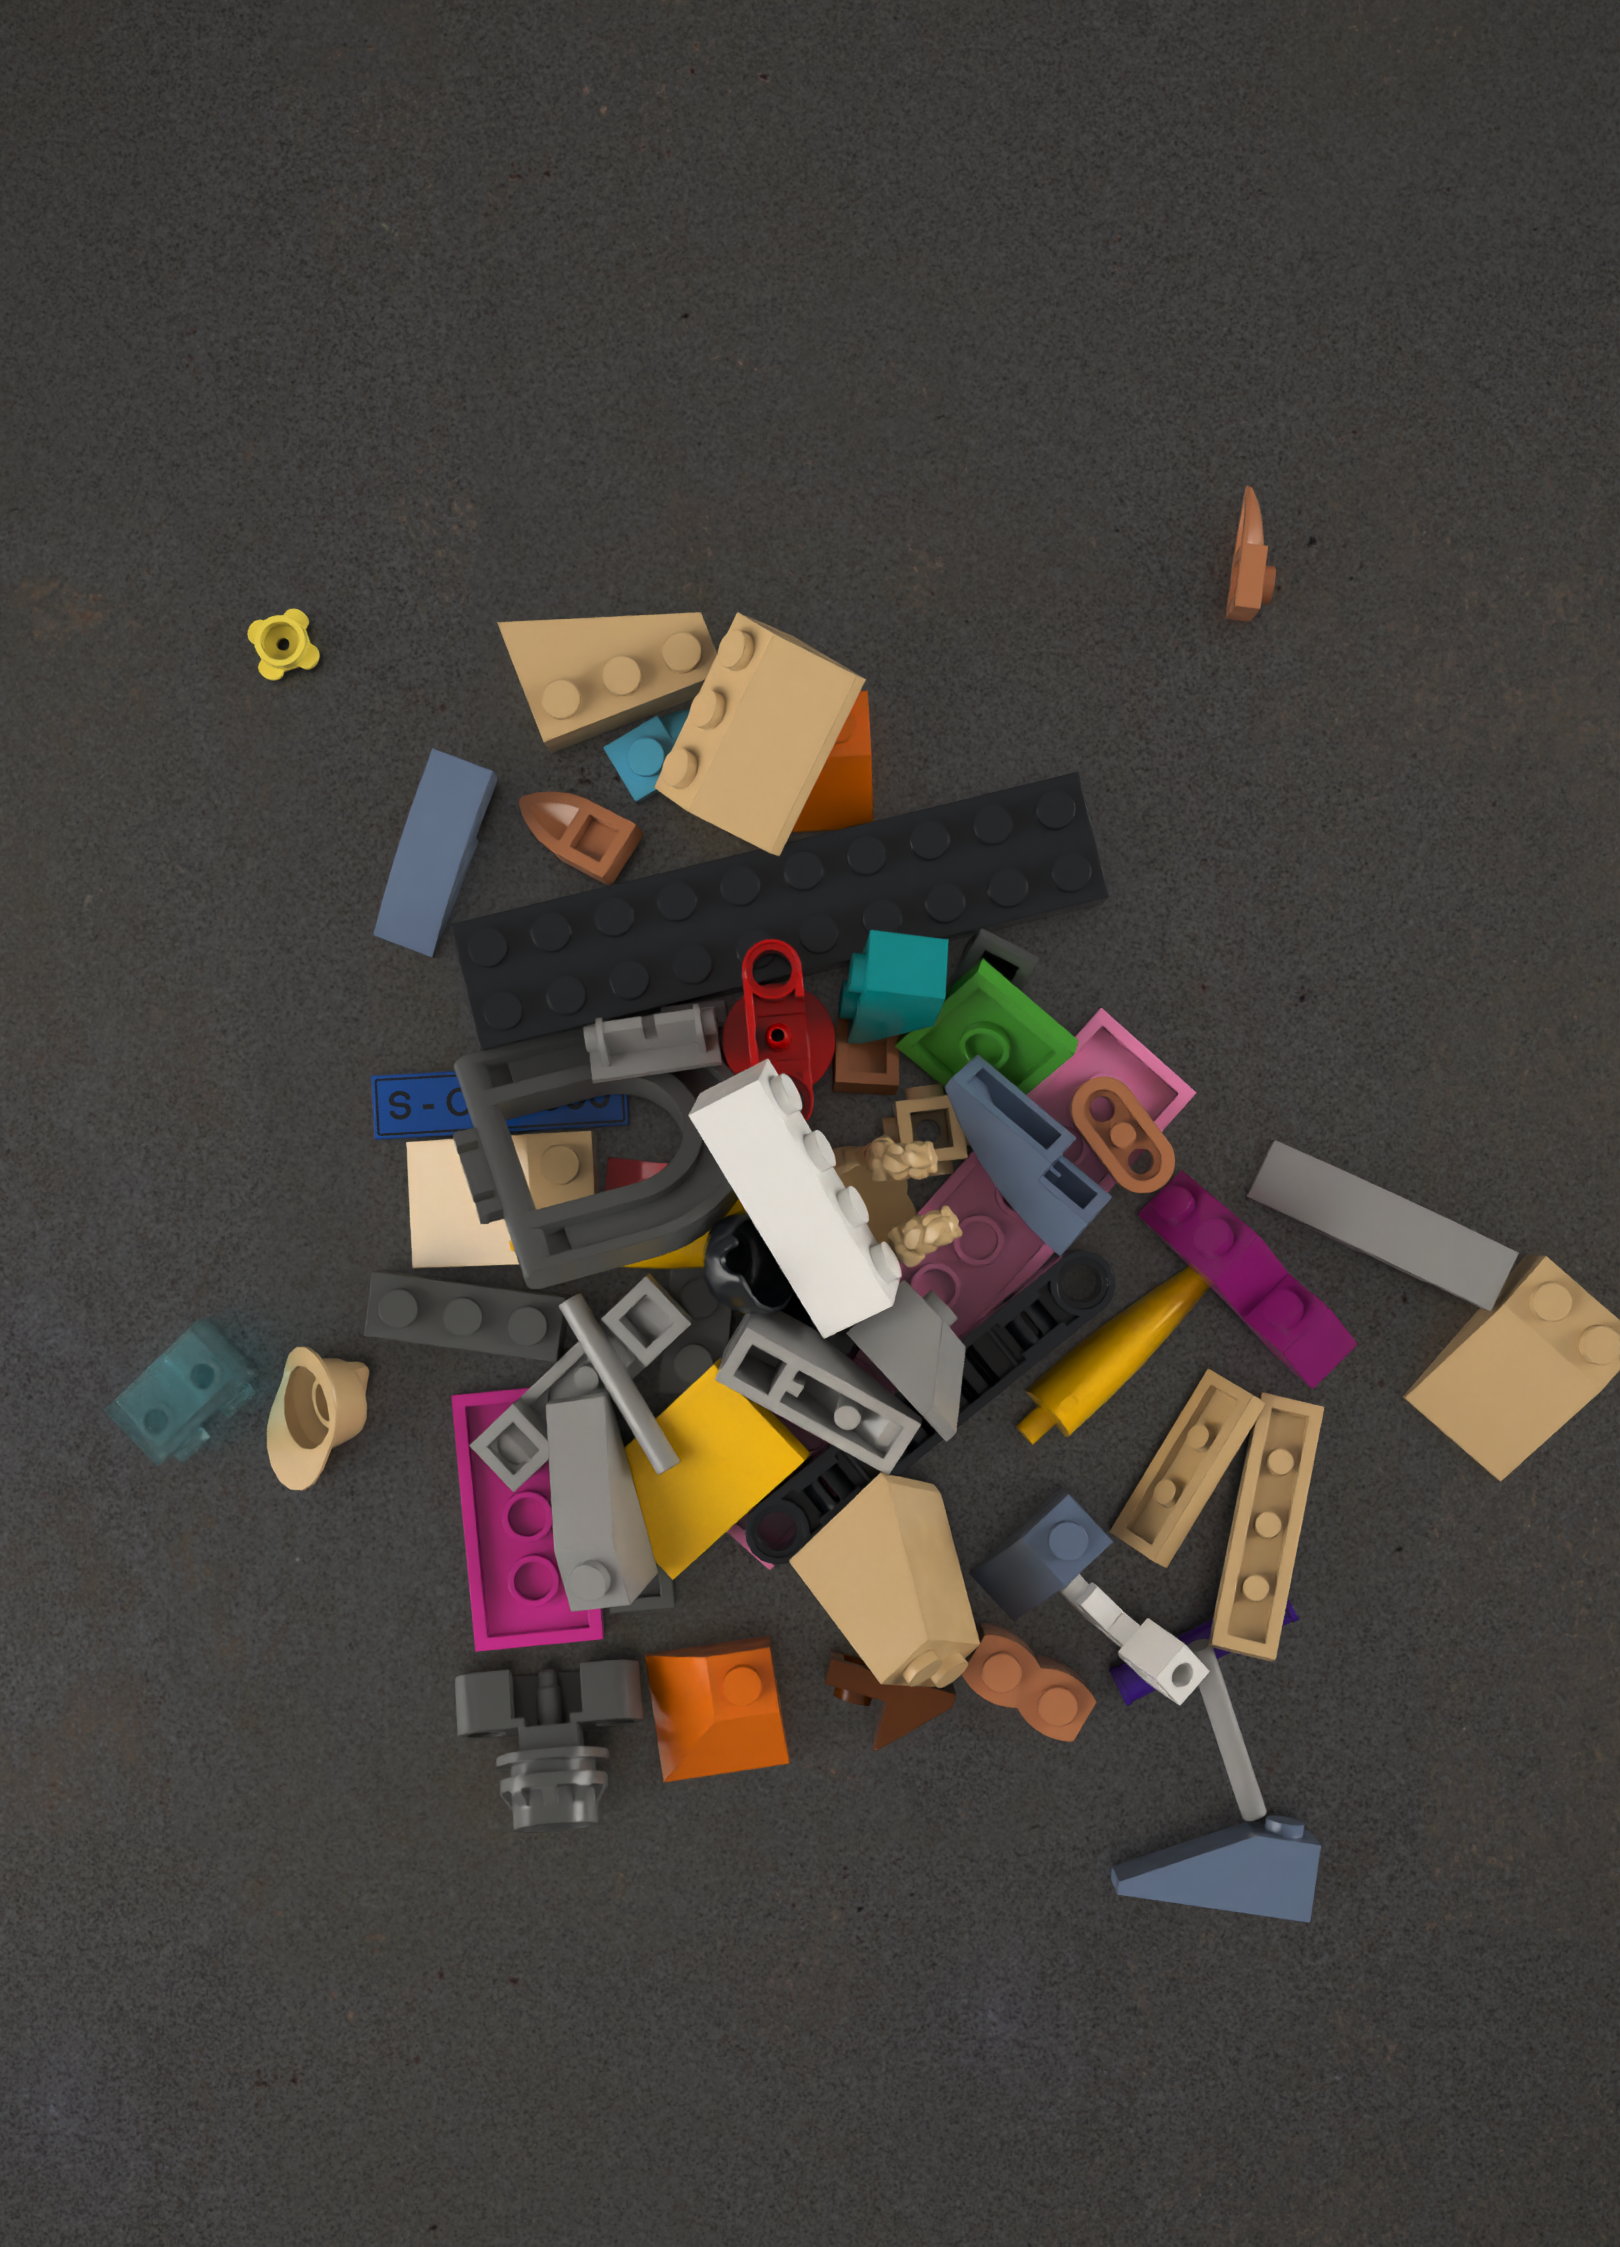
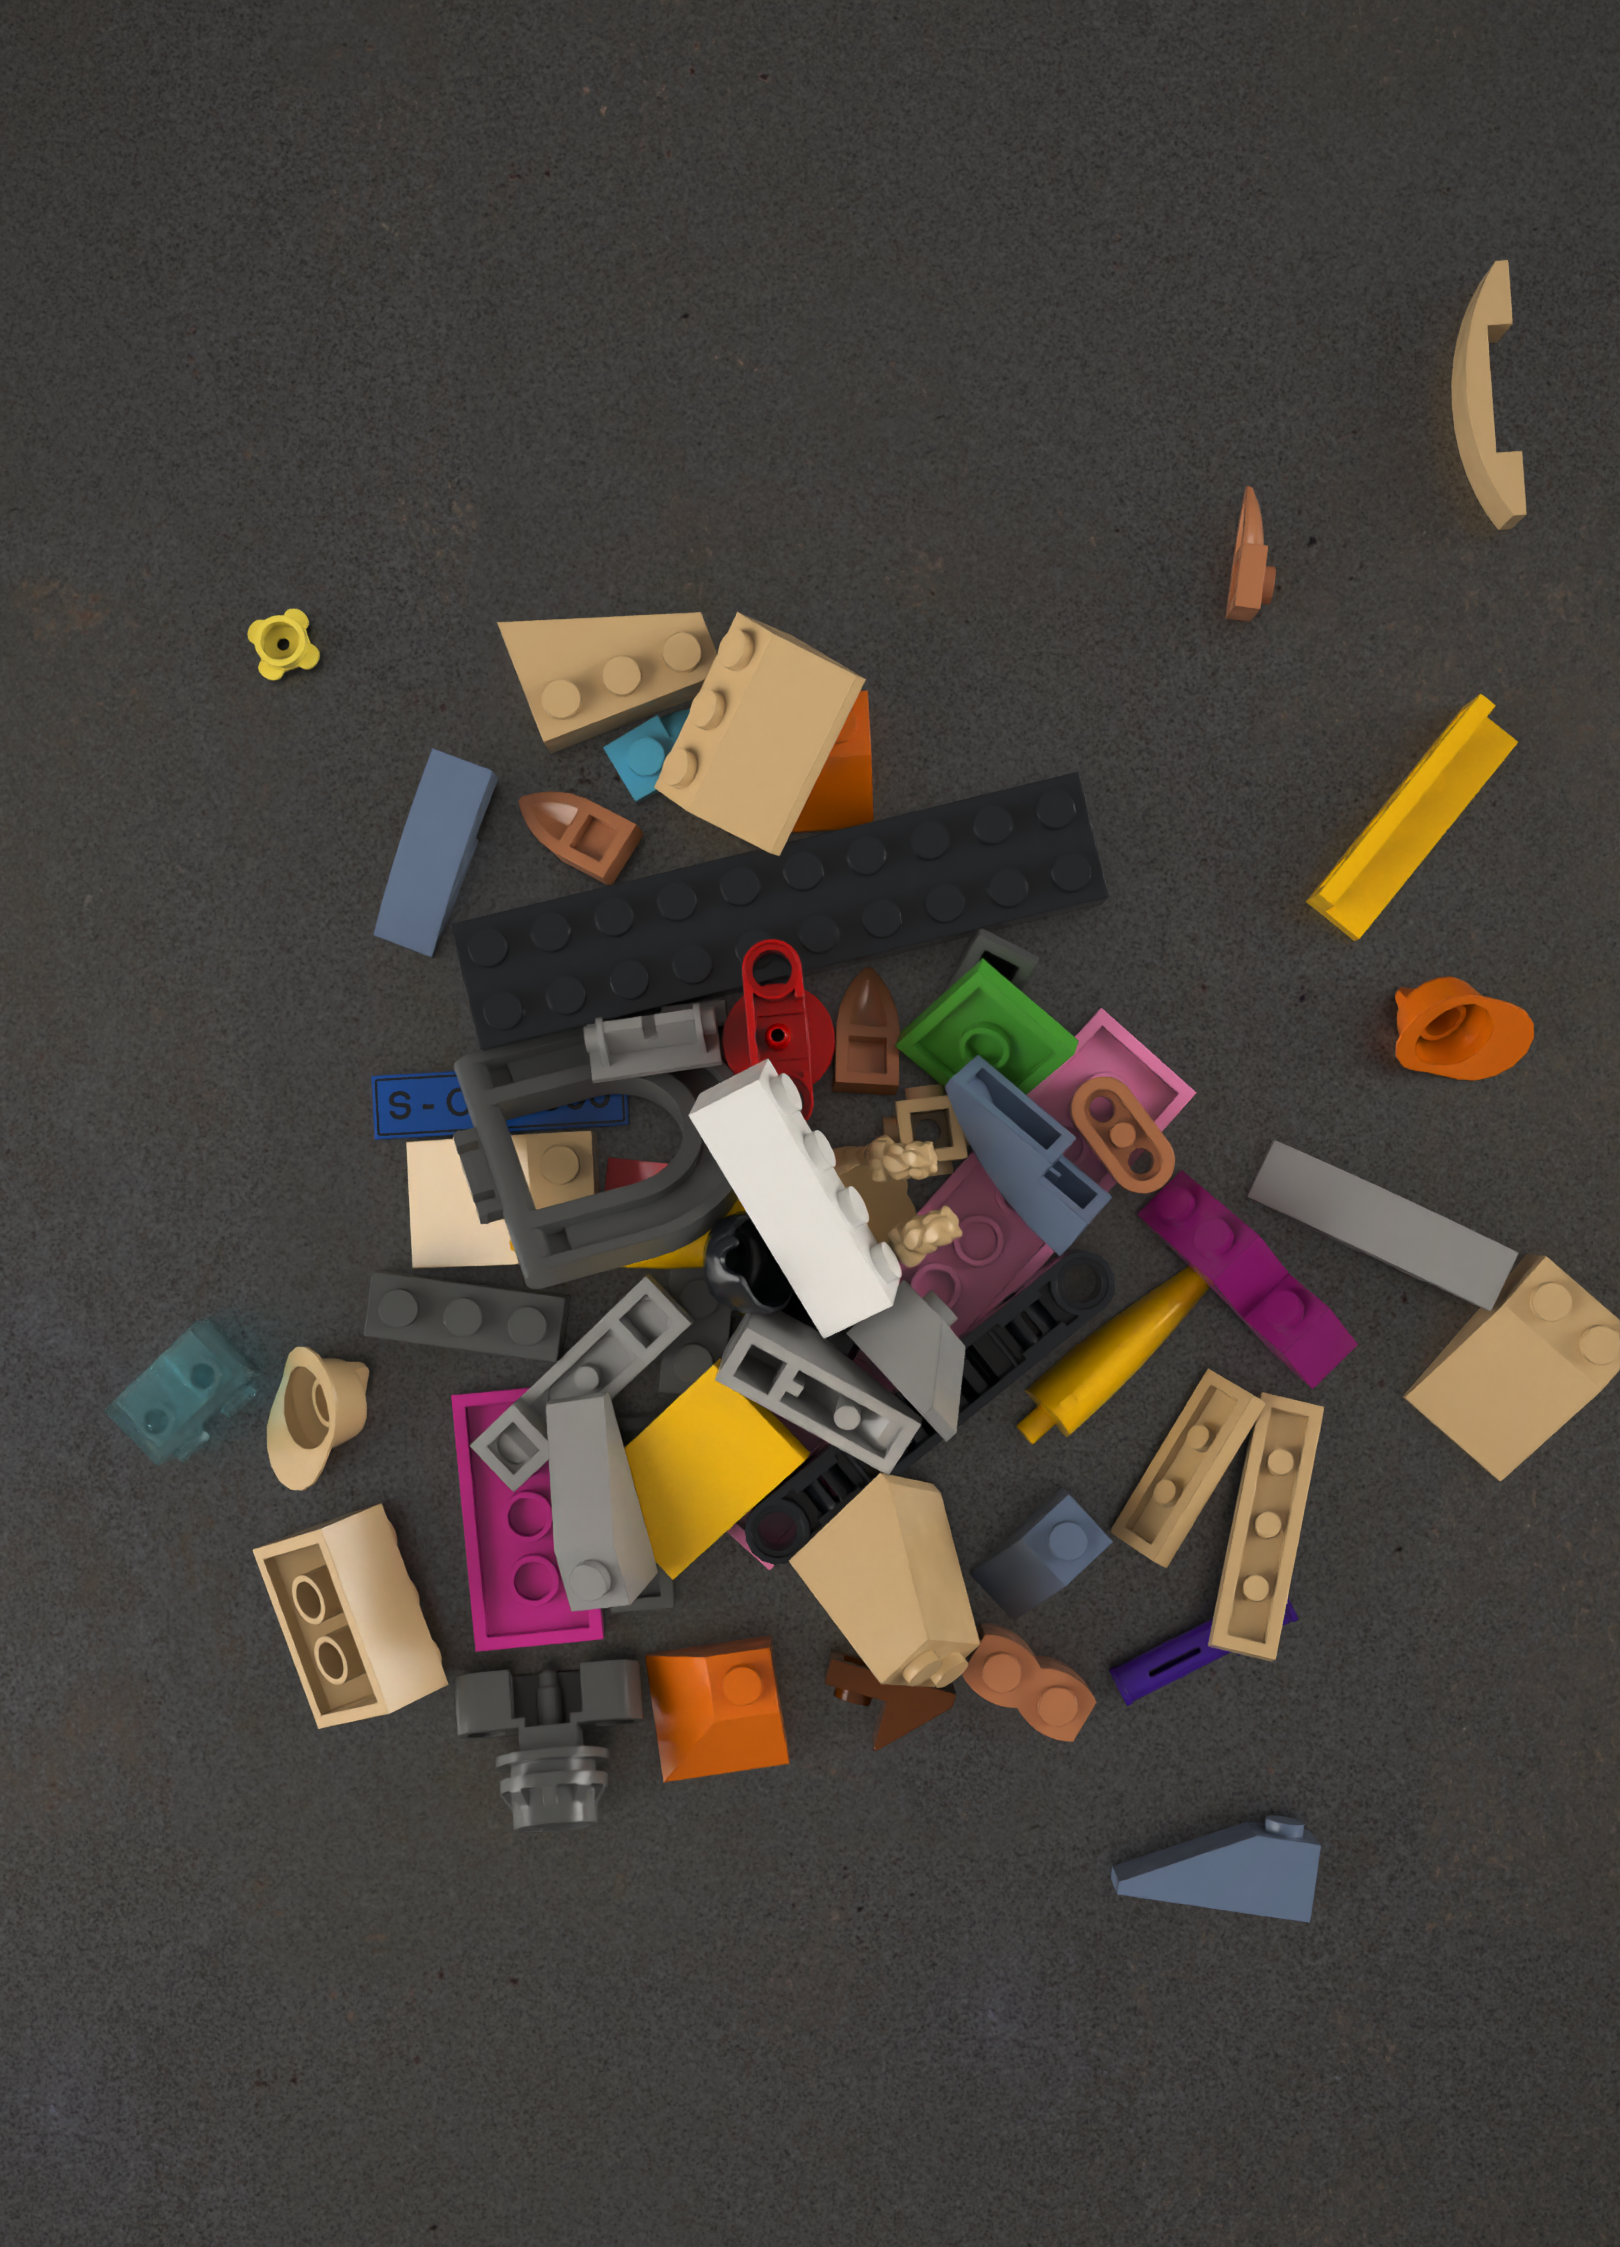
(351, 1617): none -> tan slope
(619, 1384): light grey bar -> none
(893, 986): teal slope -> none
(1147, 1648): white piece -> none
(1228, 1735): light grey bar -> none
(1413, 819): none -> yellow fence
(1458, 1031): none -> orange piece
(1493, 476): none -> tan slope

